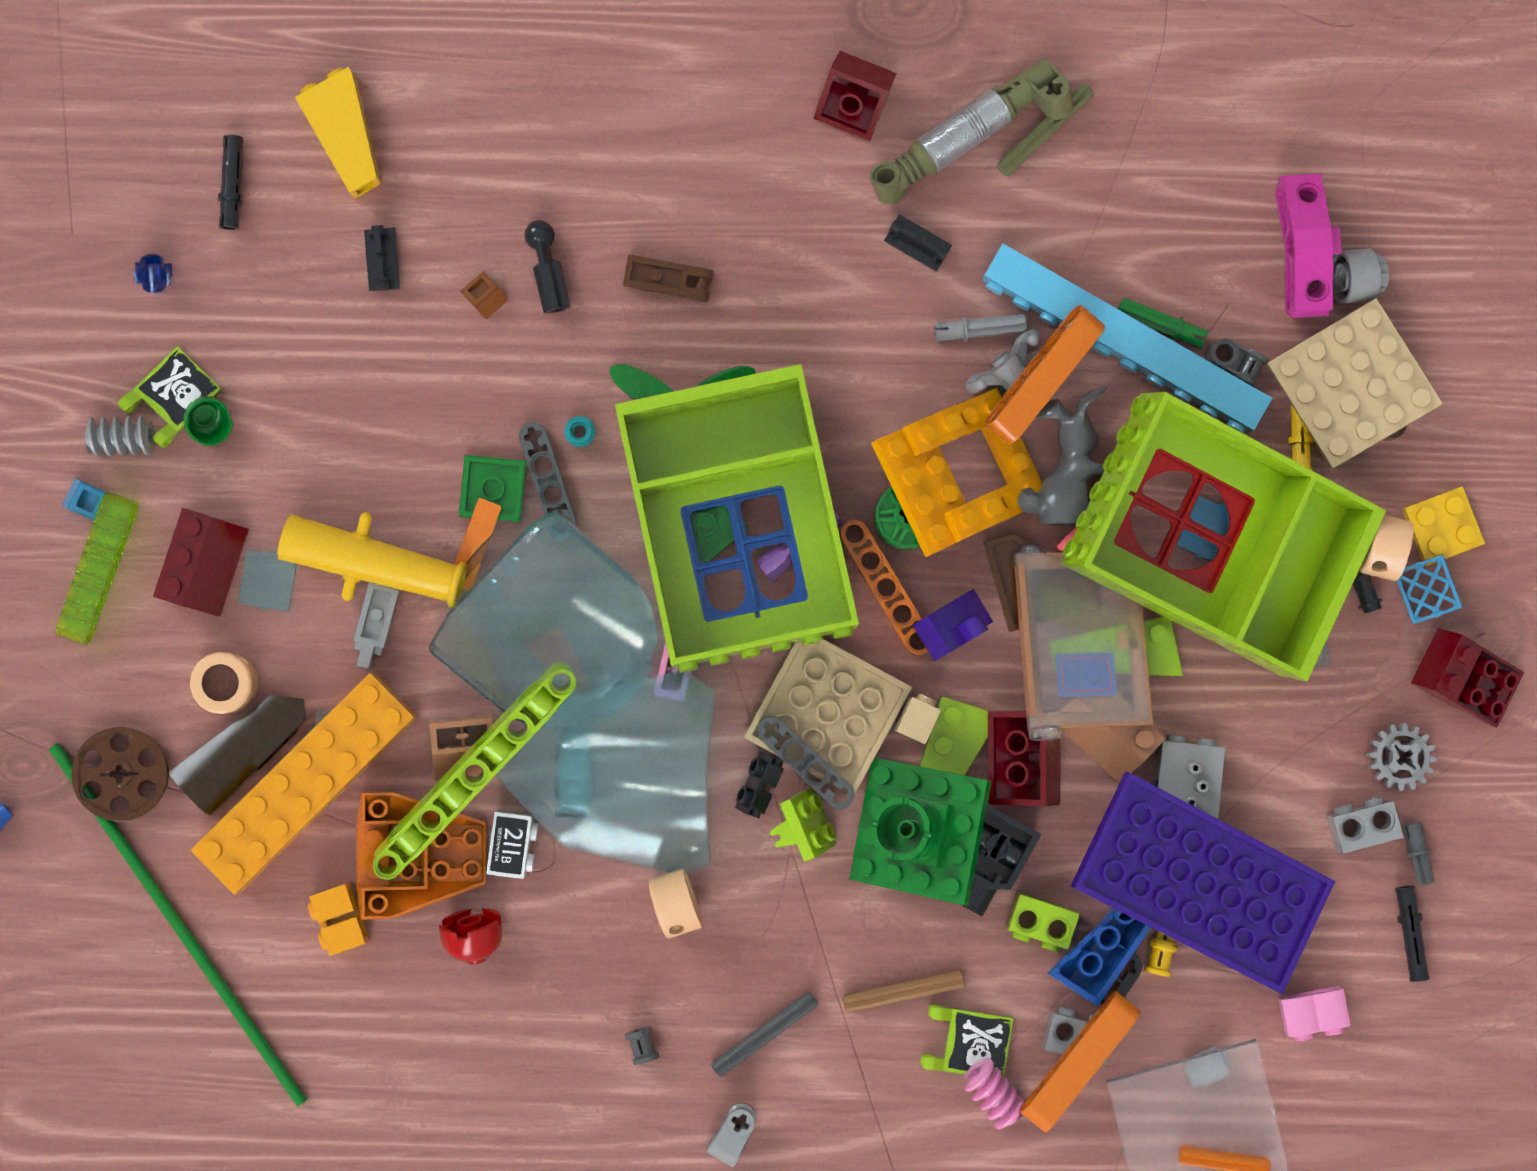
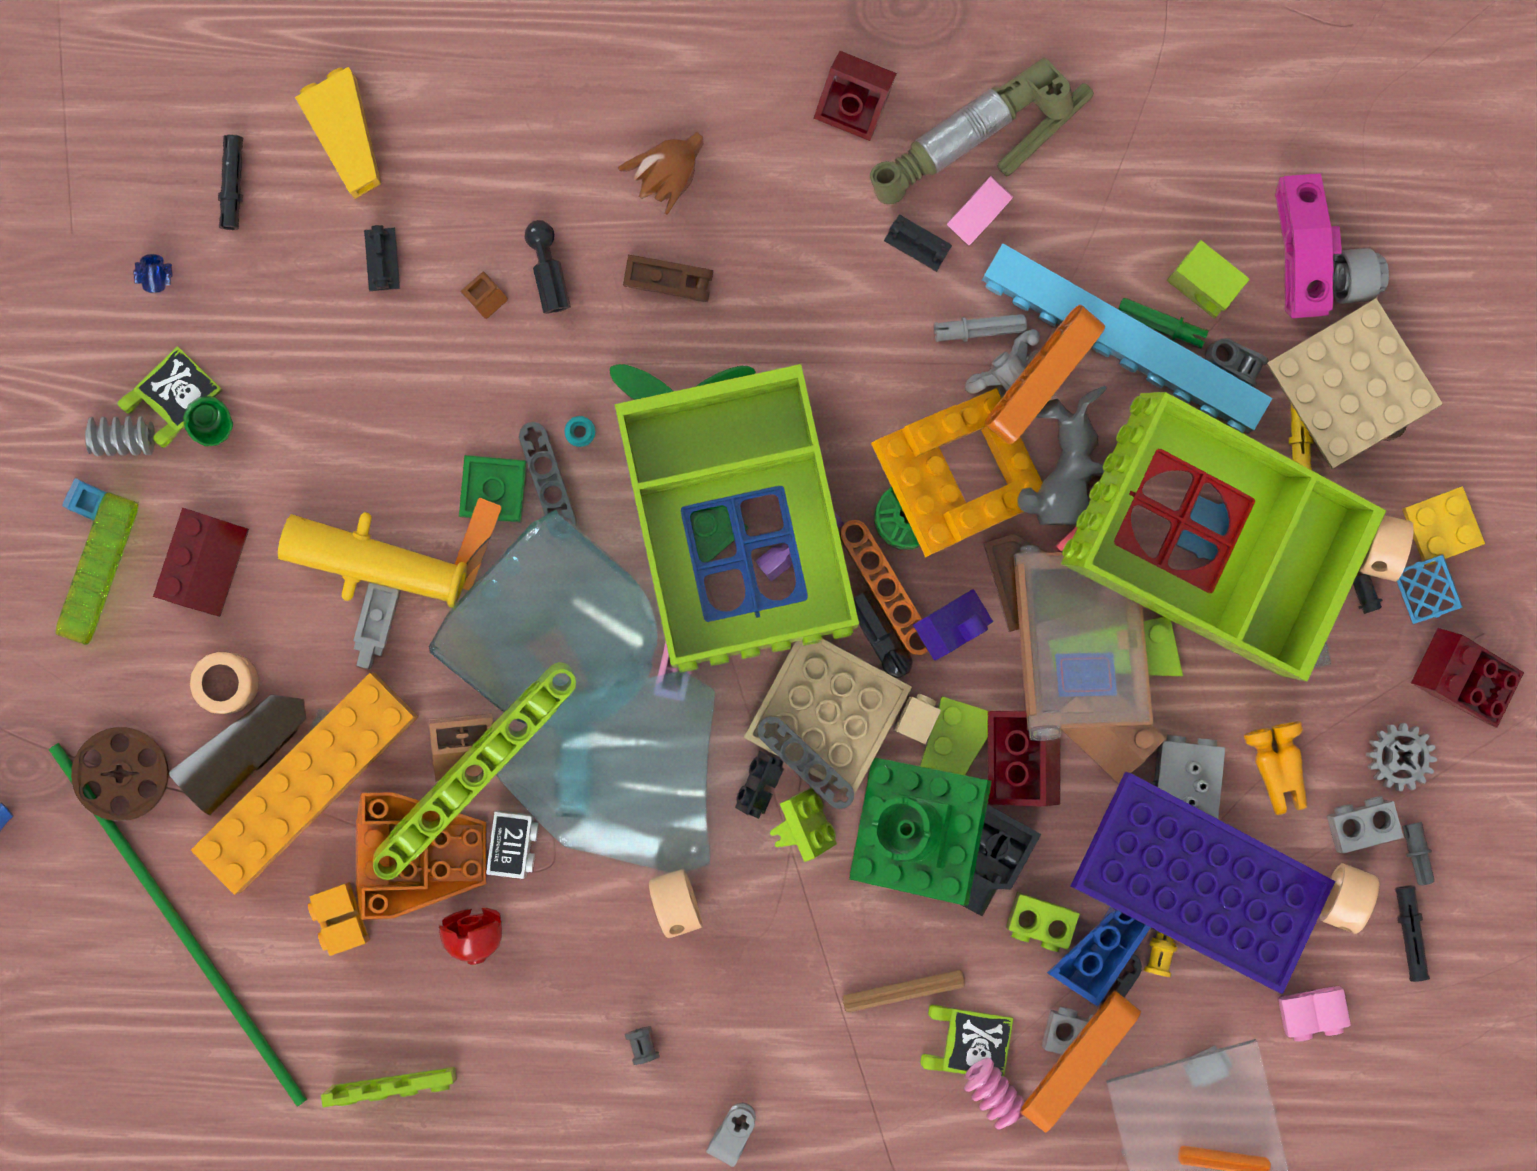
(267, 581): clear light blue piece -> none
(381, 1088): none -> lime wing
(666, 168): none -> dark orange piece
(764, 1034): dark grey axle -> none
(882, 637): none -> black piece
(980, 210): none -> bright pink slope
(1208, 279): none -> lime piece
(1282, 769): none -> light orange piece
(1350, 899): none -> light nougat piece

